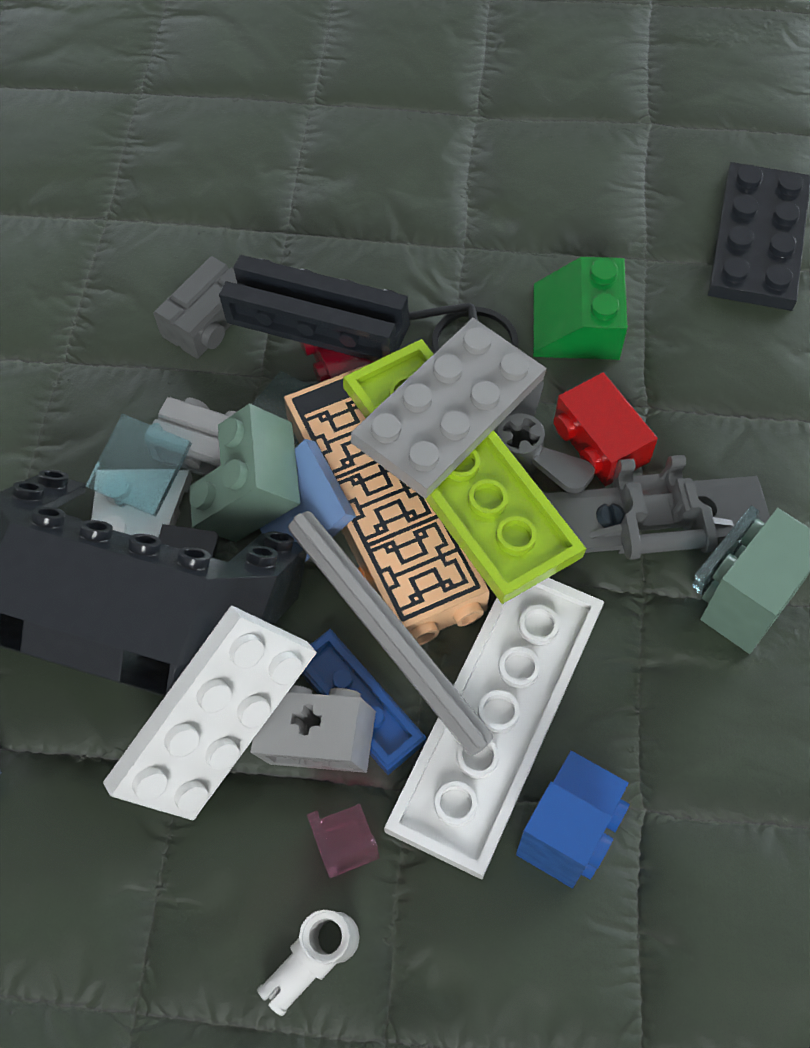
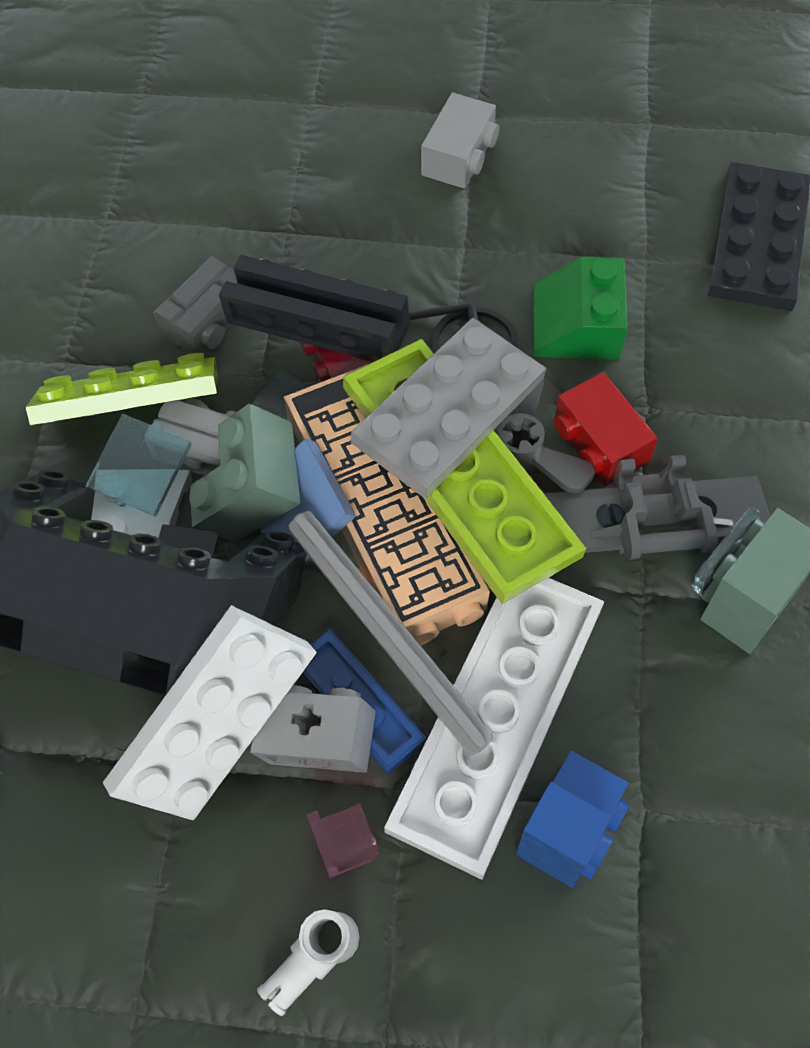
(109, 391): none -> lime plate
(459, 140): none -> light grey brick

